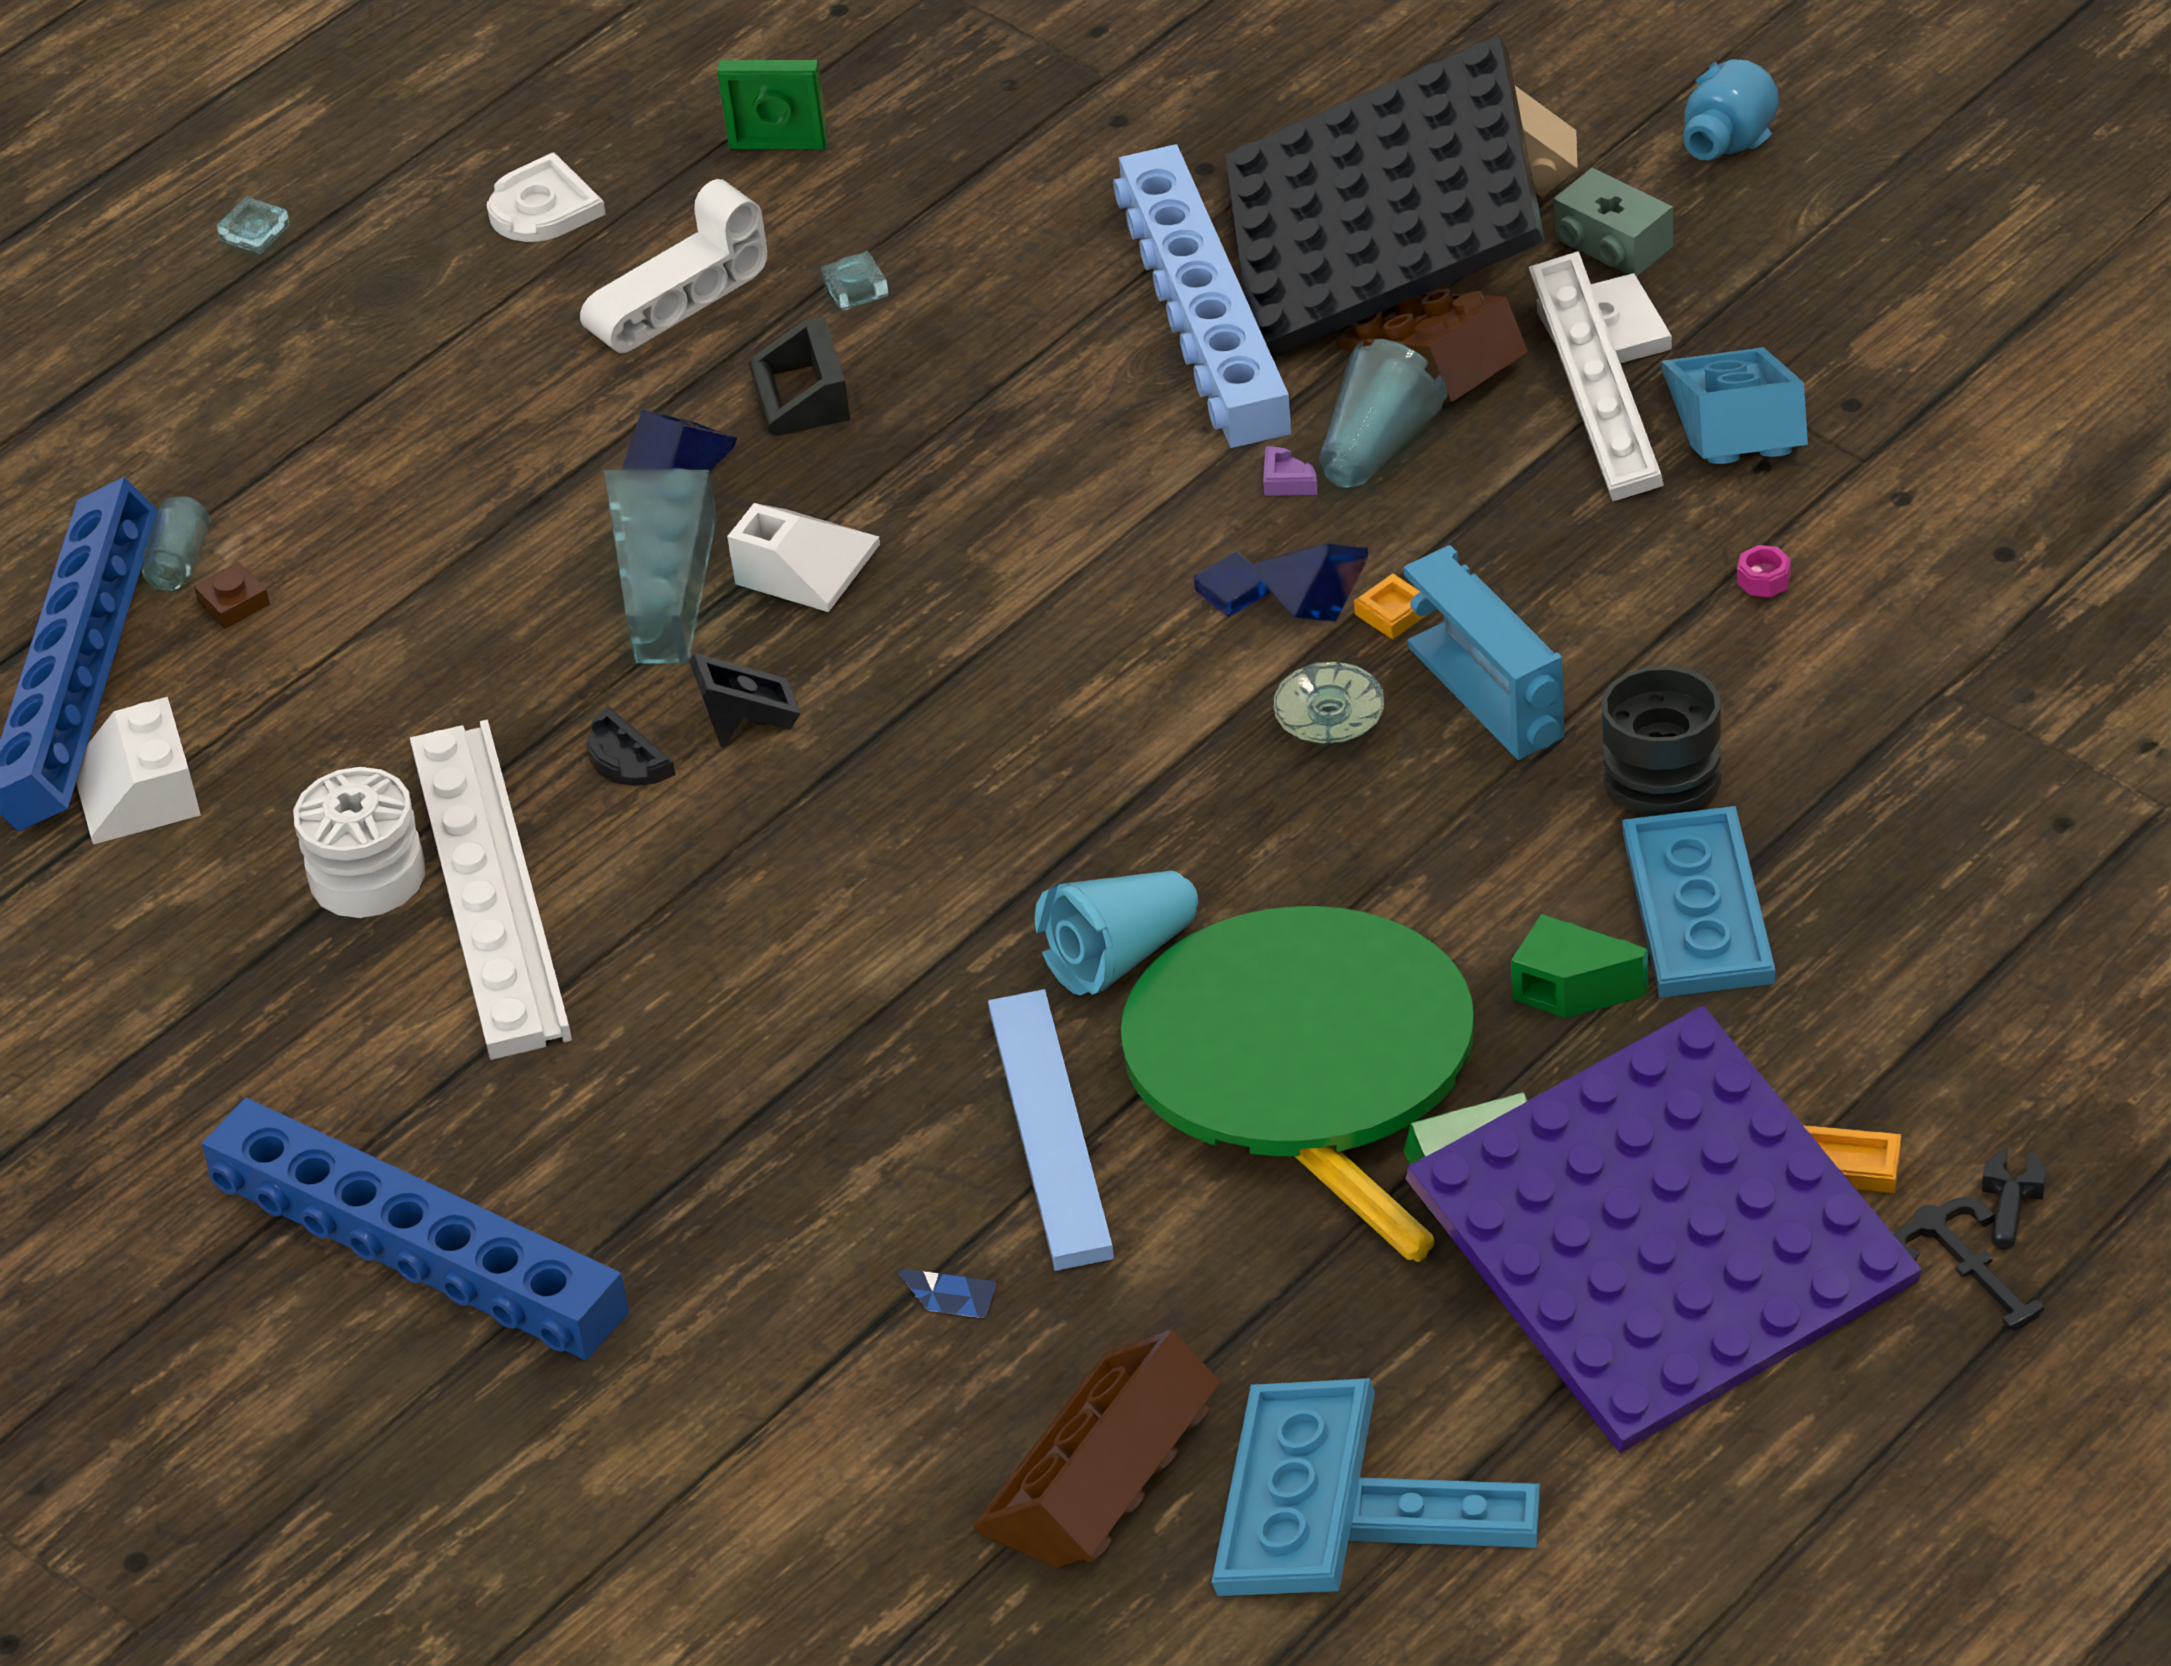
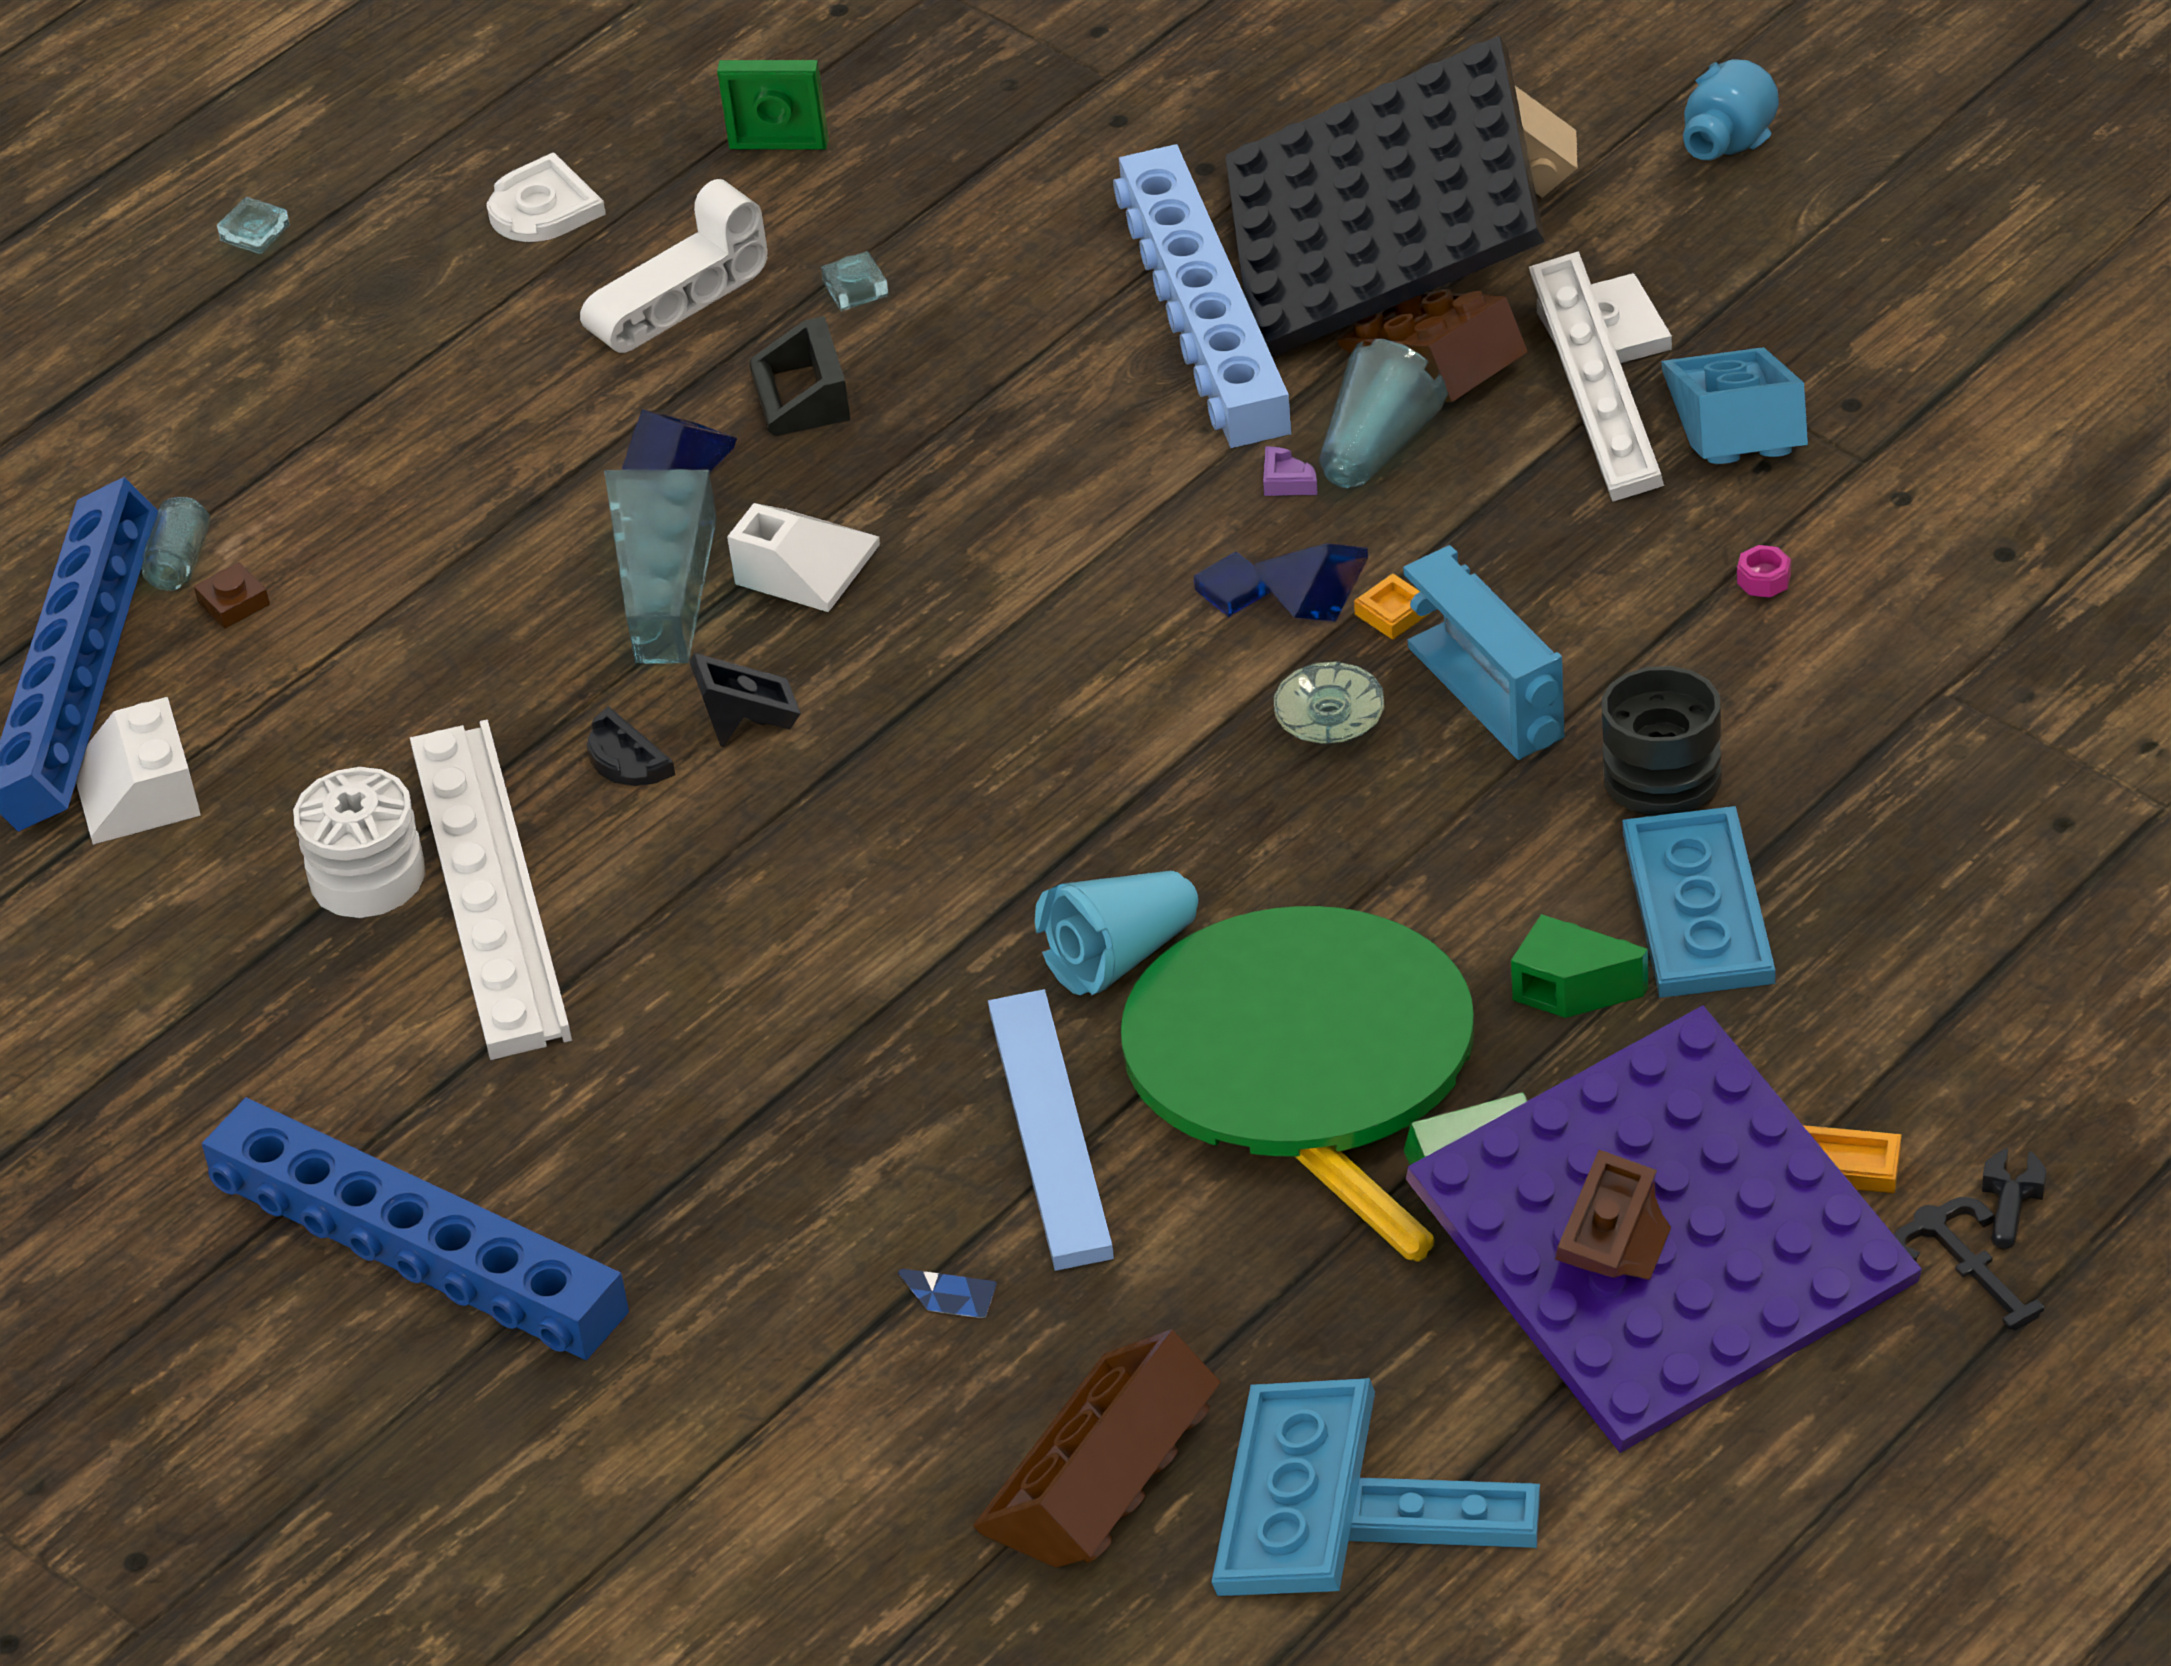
(1613, 222): sand green brick -> none
(1615, 1221): none -> reddish brown slope

